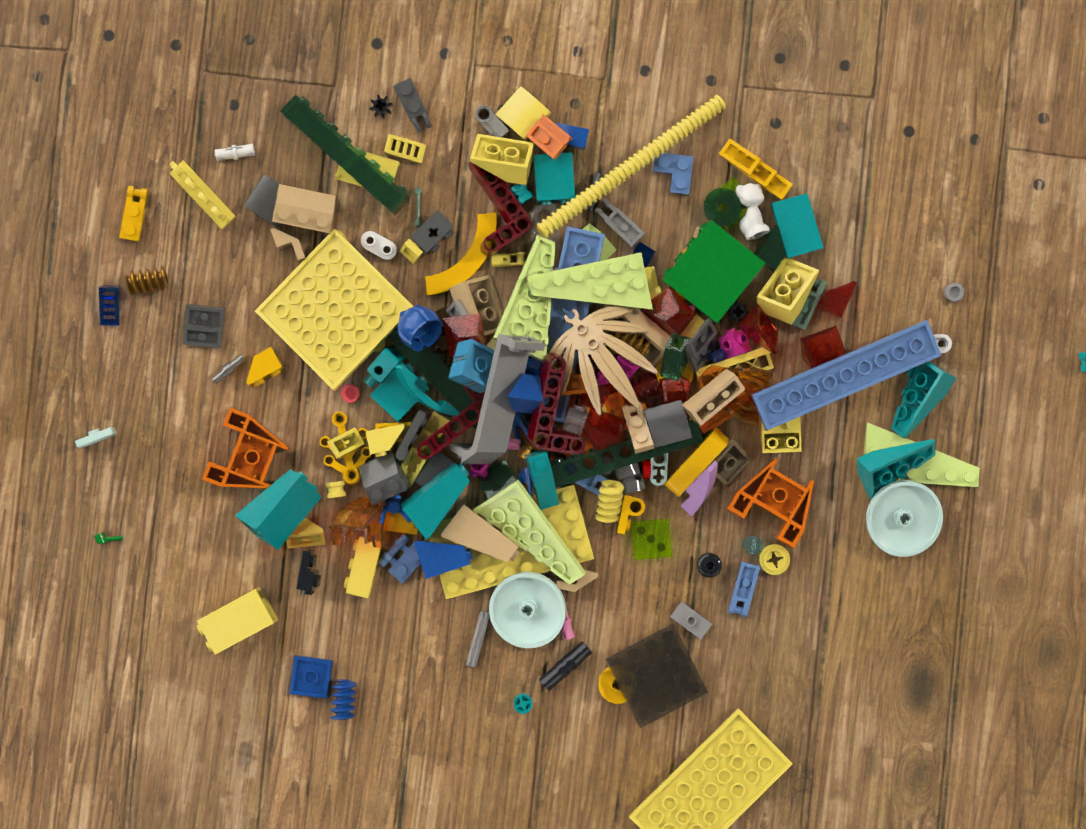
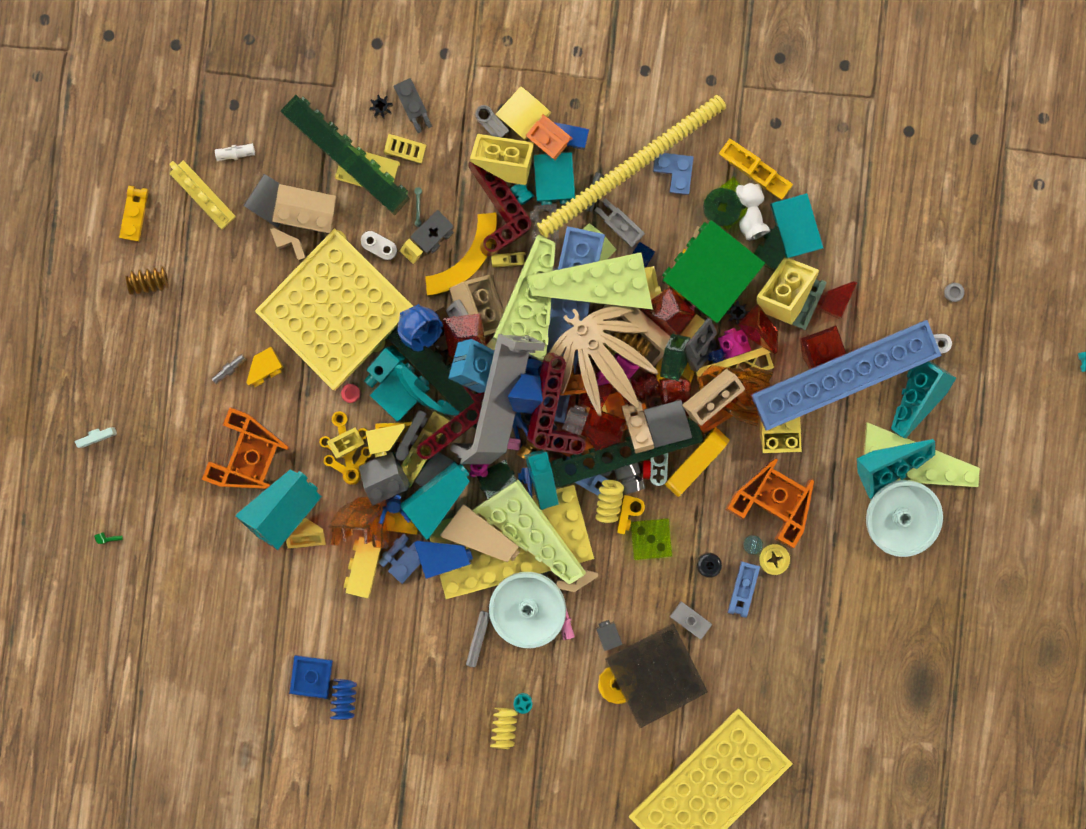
(102, 305): clear blue slope -> none
(203, 326): dark grey slope -> none
(237, 620): light yellow slope -> none
(308, 578): black plate -> none
(335, 489): light yellow wheel -> none
(504, 728): none -> light yellow piece
(565, 666): black axle -> none
(608, 635): none -> dark grey brick
(700, 489): lavender slope -> none
(730, 462): dark tan slope -> none

